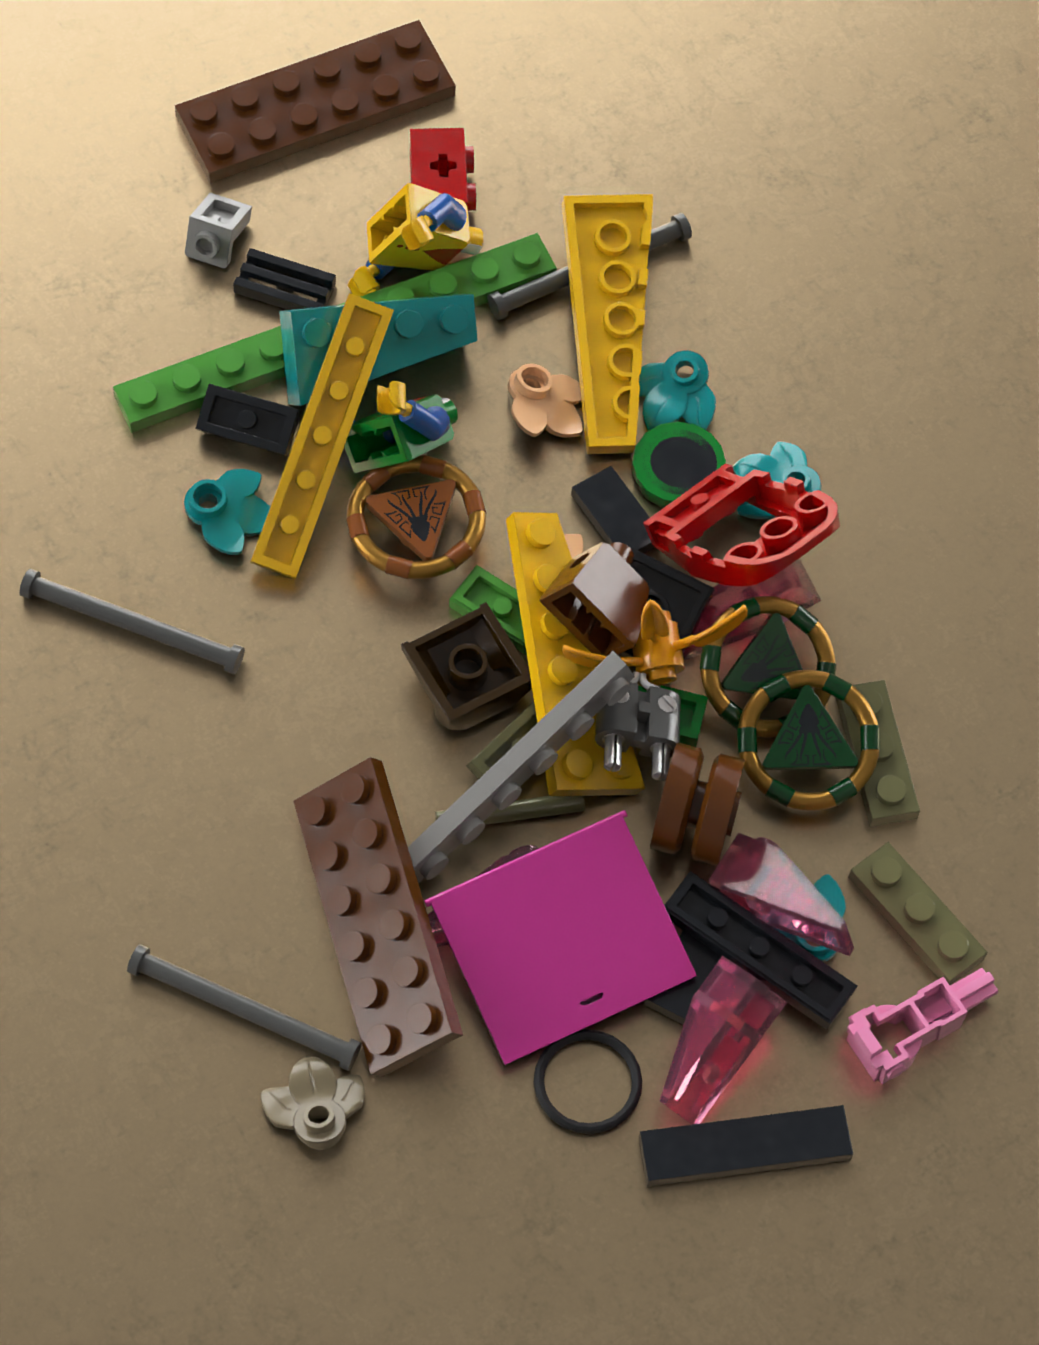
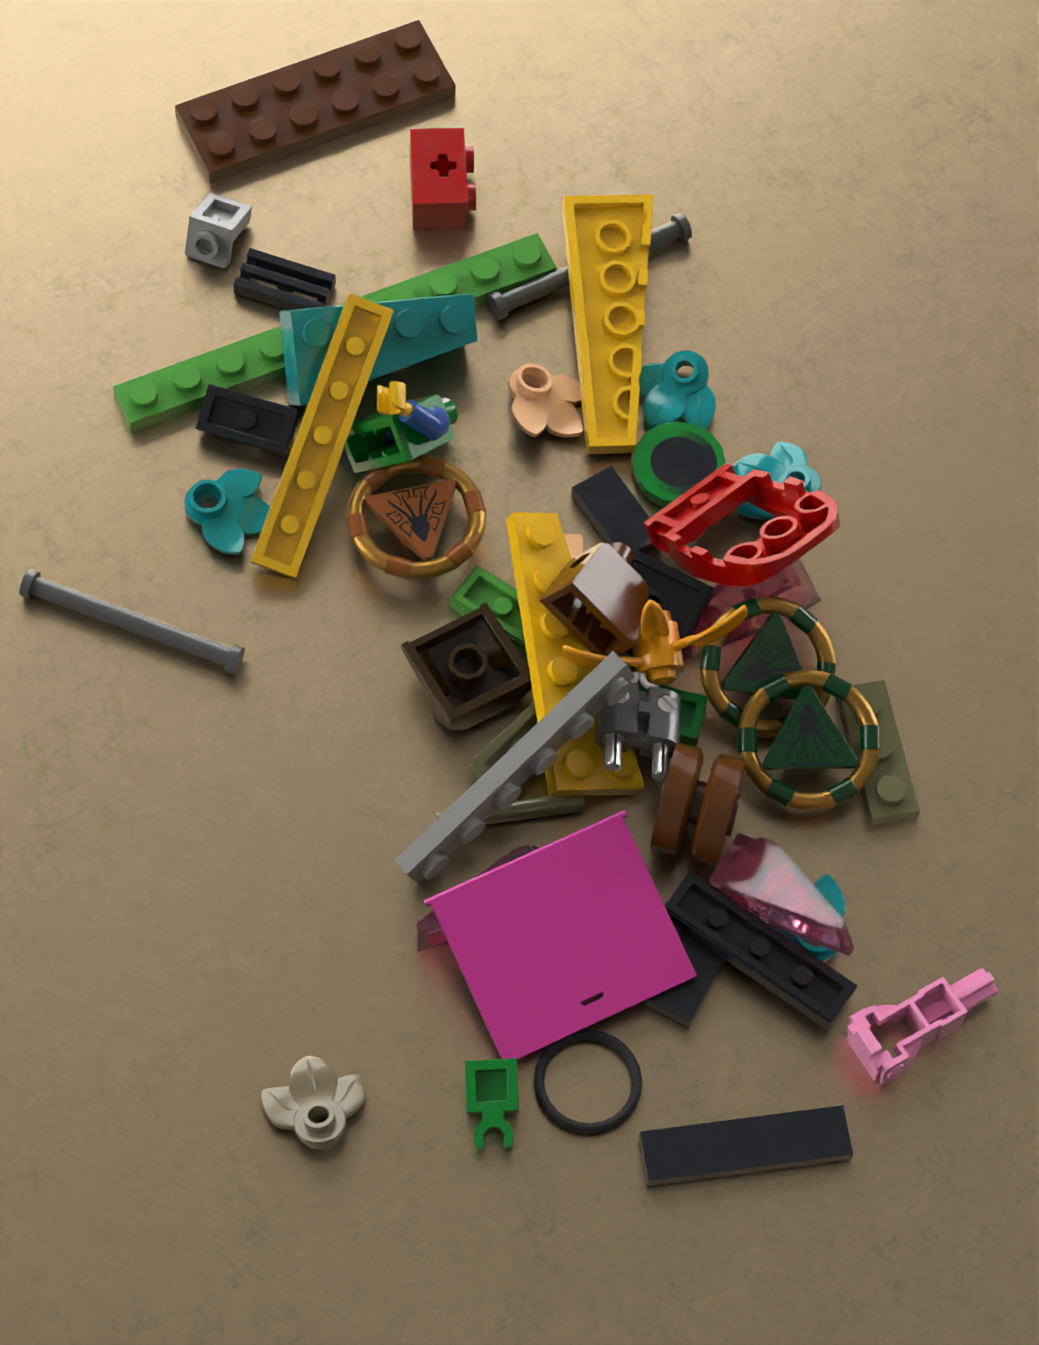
(242, 1006): dark grey bar -> none
(377, 918): reddish brown plate -> none
(416, 232): torso -> none
(492, 1092): none -> green plate
(717, 1037): clear pink slope -> none
(917, 914): olive plate -> none

